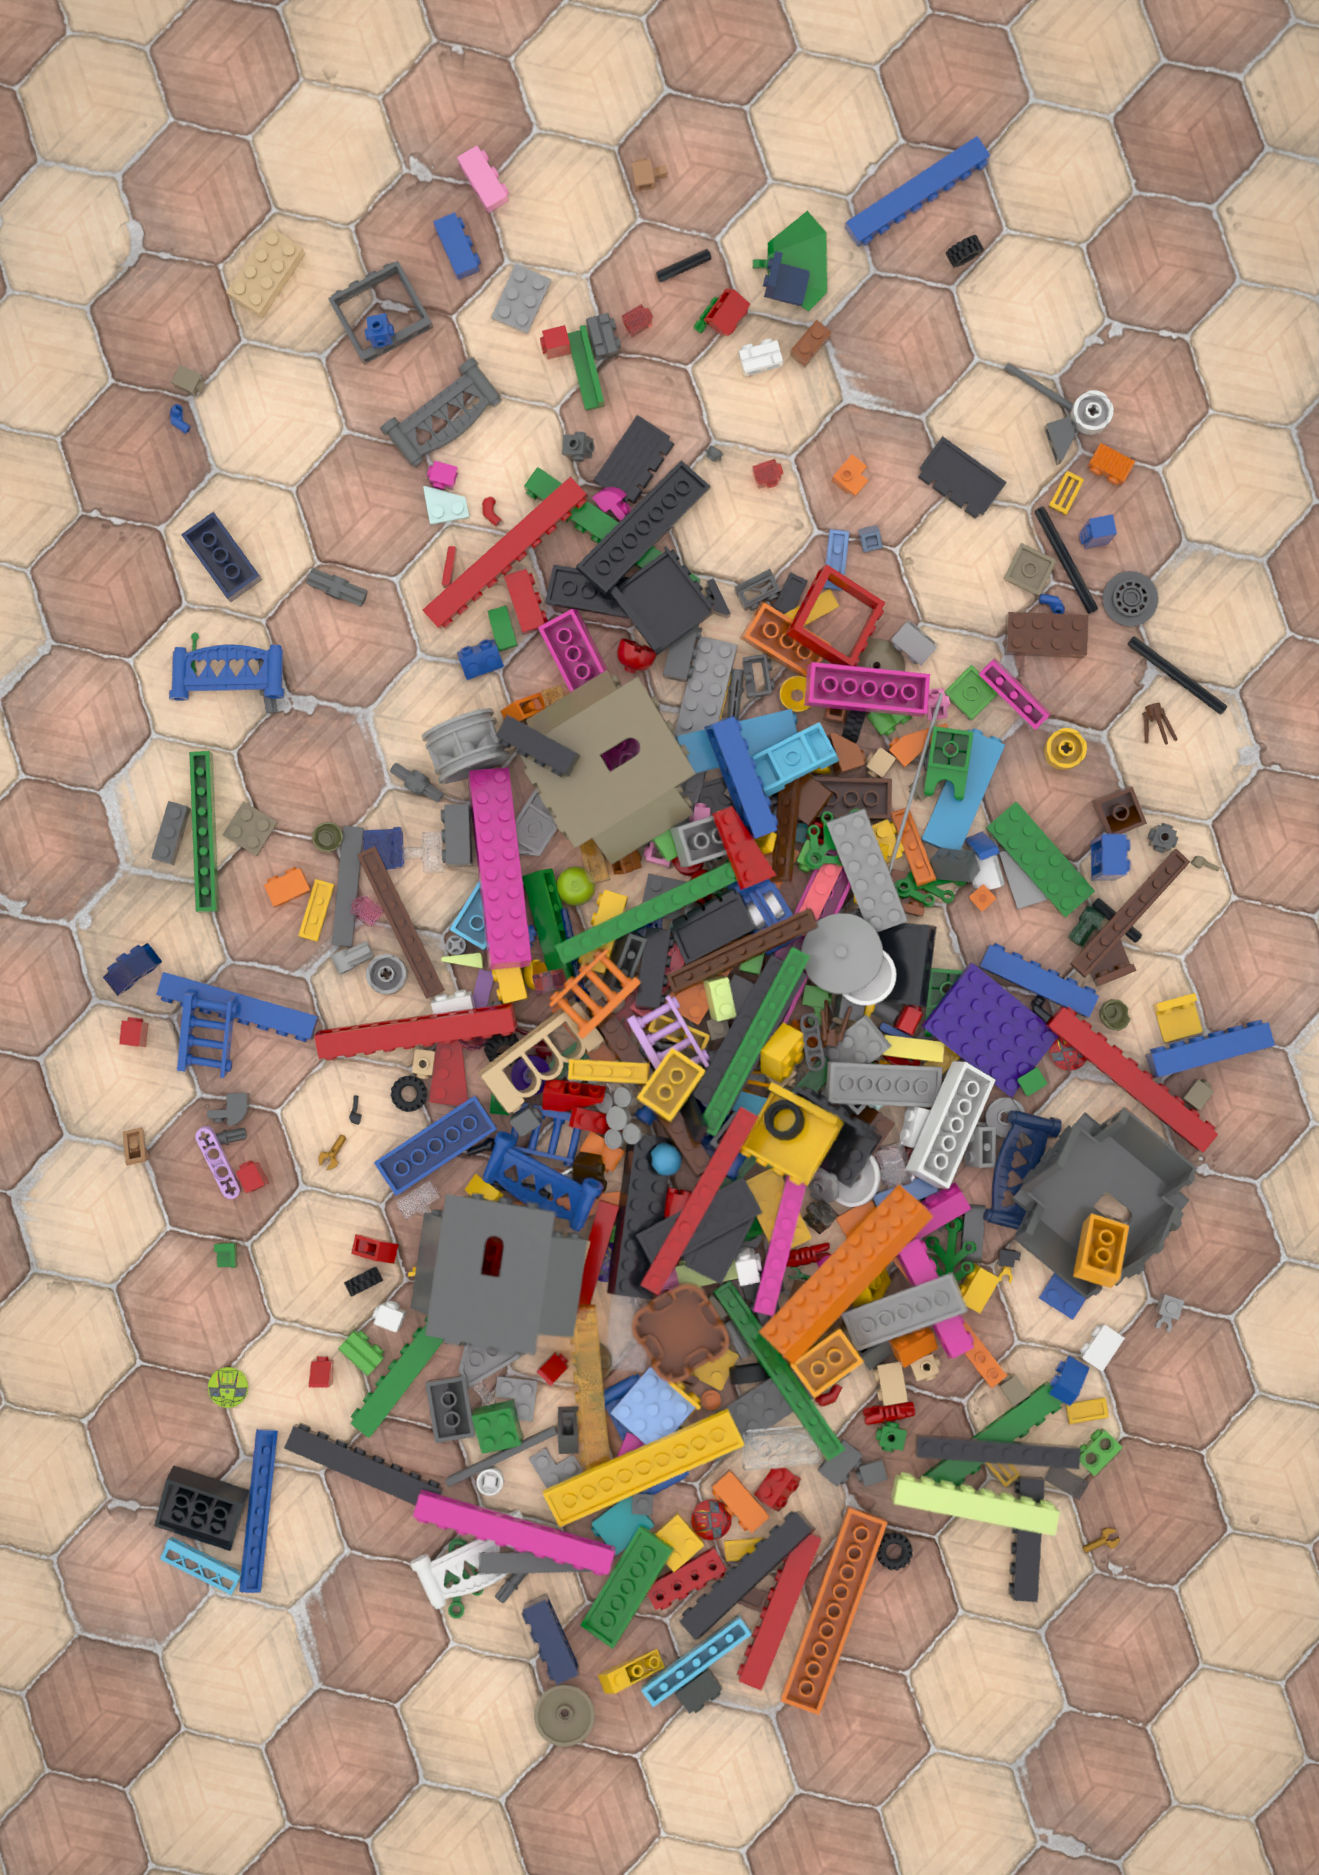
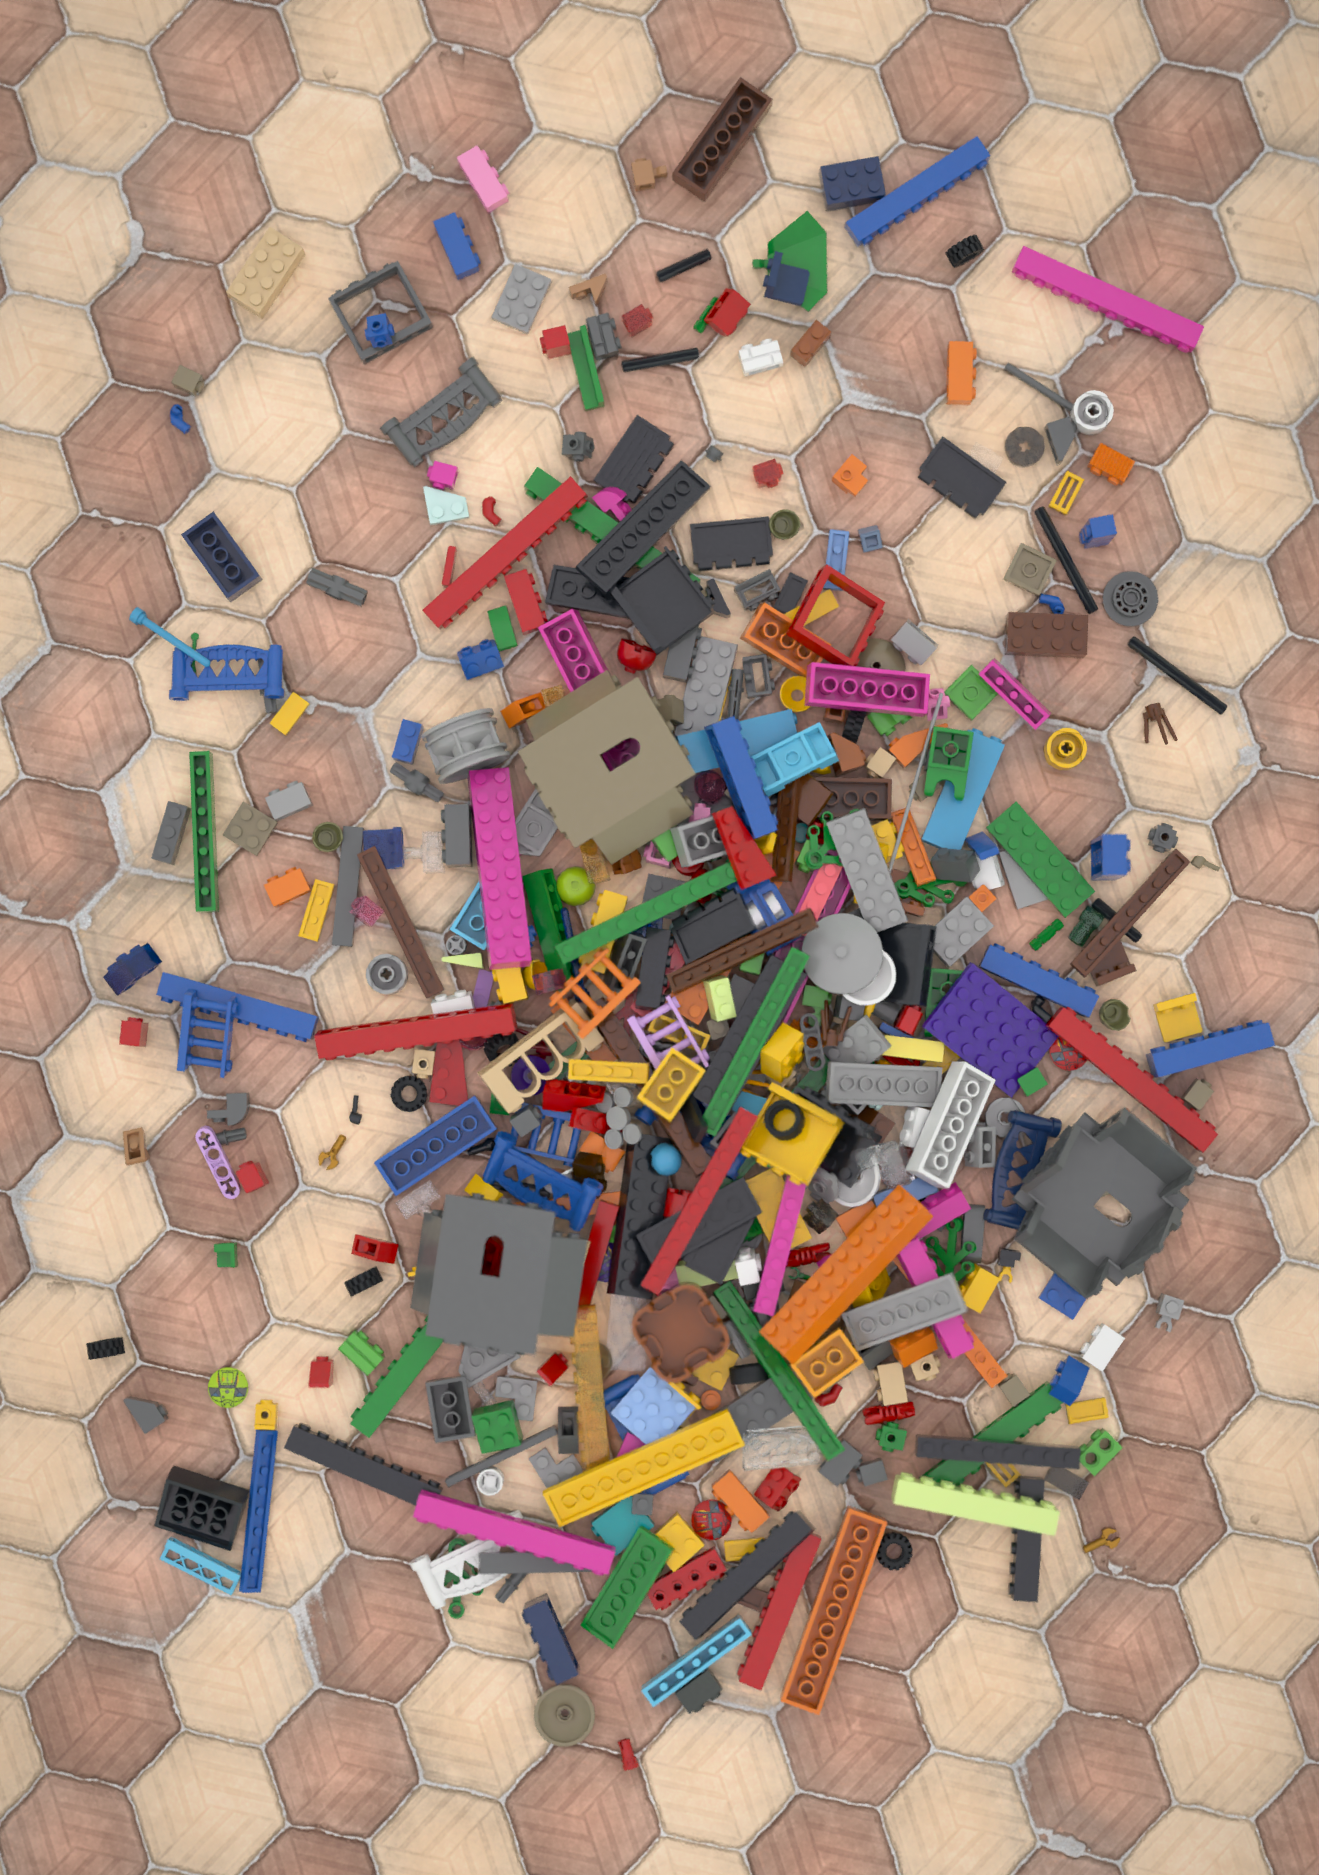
(105, 1348): none -> black tyre
(139, 617): none -> dark azure piece
(146, 1412): none -> dark grey slope
(266, 1423): none -> yellow brick
(288, 801): none -> light grey brick
(289, 713): none -> yellow tile
(348, 959): light grey piece -> none
(389, 1316): white brick -> none
(407, 742): none -> blue brick
(538, 746): black brick -> none
(594, 286): none -> medium nougat slope
(629, 1760): none -> red pin
(630, 1672): yellow slope -> none
(660, 359): none -> black axle
(672, 709): none -> dark tan brick
(709, 786): none -> clear pink hair
(722, 139): none -> reddish brown brick
(731, 541): none -> black hinge
(784, 524): none -> olive hair
(852, 183): none -> dark blue brick
(877, 1154): none -> clear slope
(959, 931): none -> light grey brick
(960, 373): none -> orange brick
(1013, 450): none -> clear smoke plate
(1046, 934): none -> green axle
(1101, 1250): light orange brick -> none
(1107, 299): none -> dark pink brick
(1119, 811): reddish brown slope -> none

